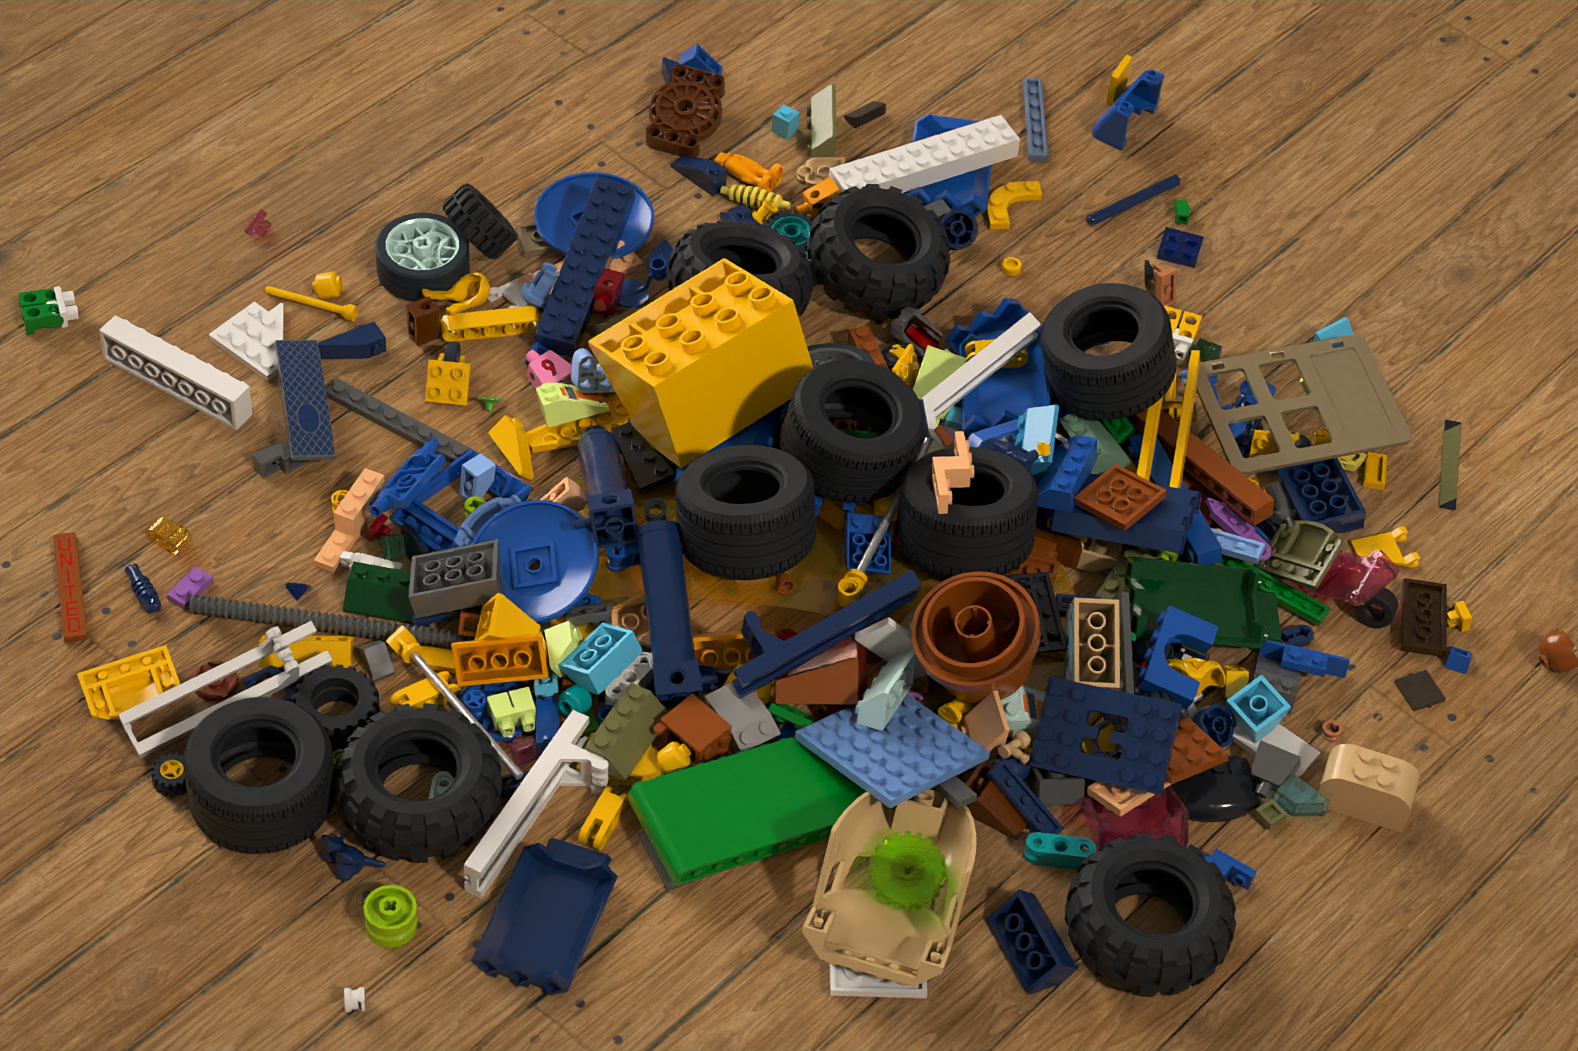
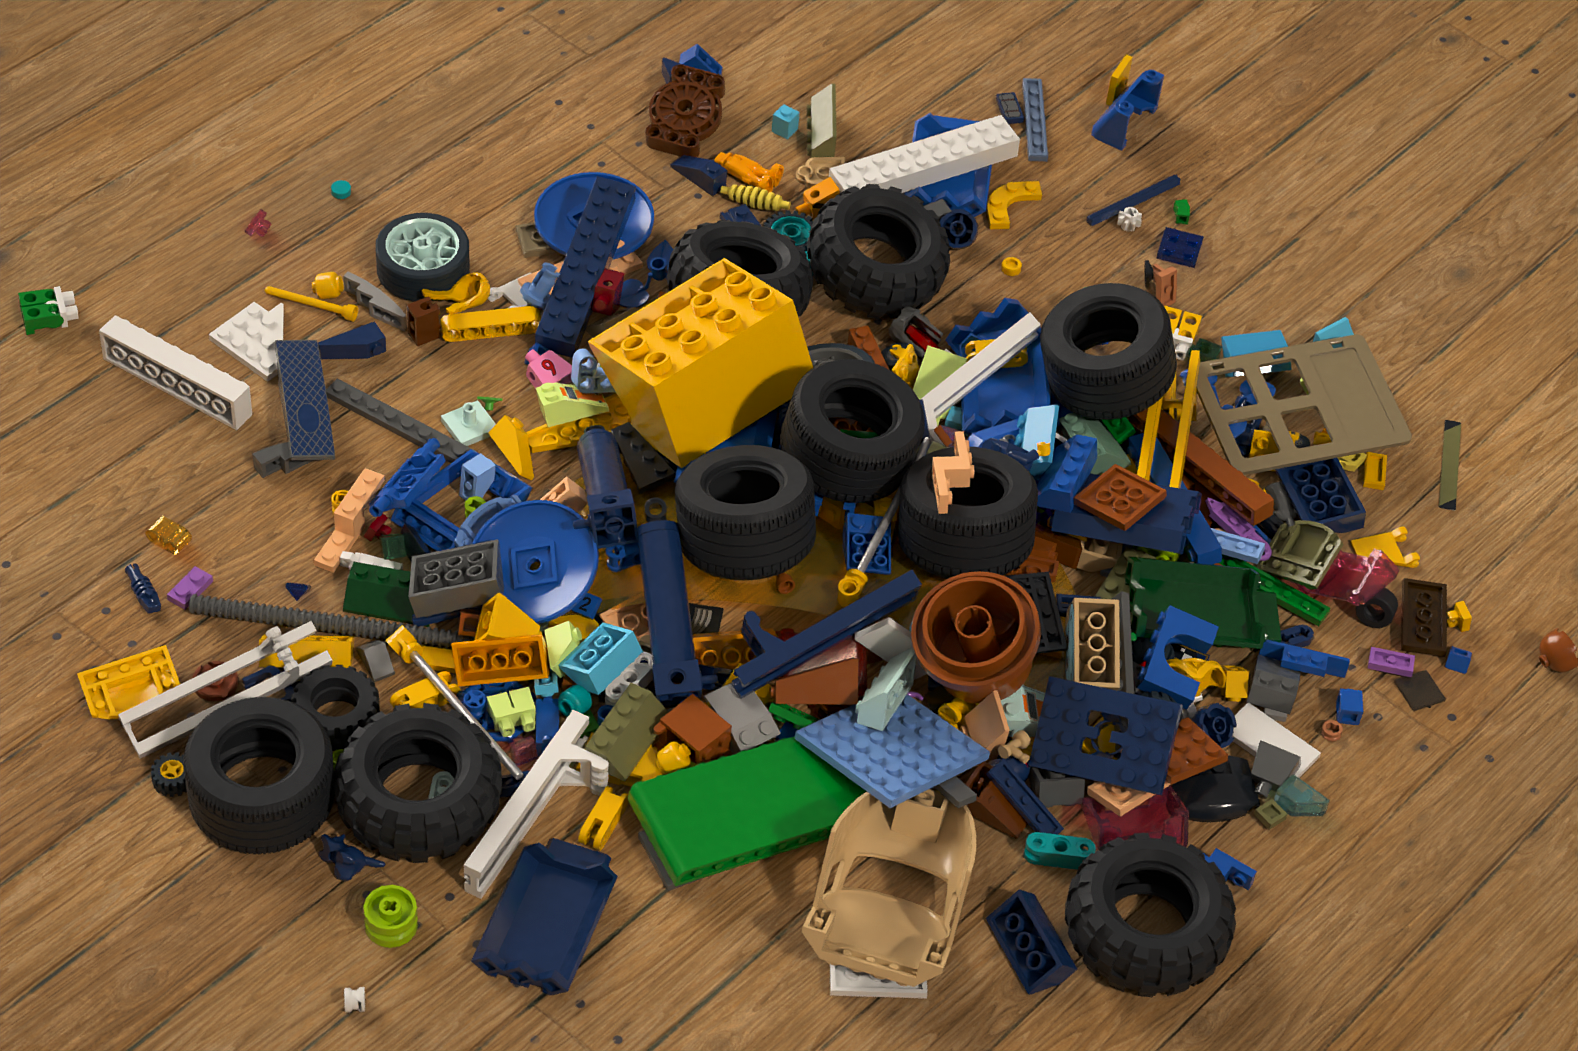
(70, 587): dark orange tile -> none
(341, 189): none -> teal tile
(378, 302): none -> light grey slope
(448, 377): yellow plate -> none
(468, 423): none -> light aqua tile
(479, 221): black tyre -> none
(590, 613): dark grey plate -> none
(705, 618): none -> sticker
(764, 212): yellow bush -> none
(866, 113): black slope -> none
(926, 872): clear neon green piece -> none
(1009, 107): none -> tile
(1129, 219): none -> white gear
(1255, 342): none -> dark azure slope
(1258, 708): medium azure slope -> none
(1349, 706): none -> blue brick
(1369, 786): tan brick -> none
(1391, 662): none -> medium lavender plate

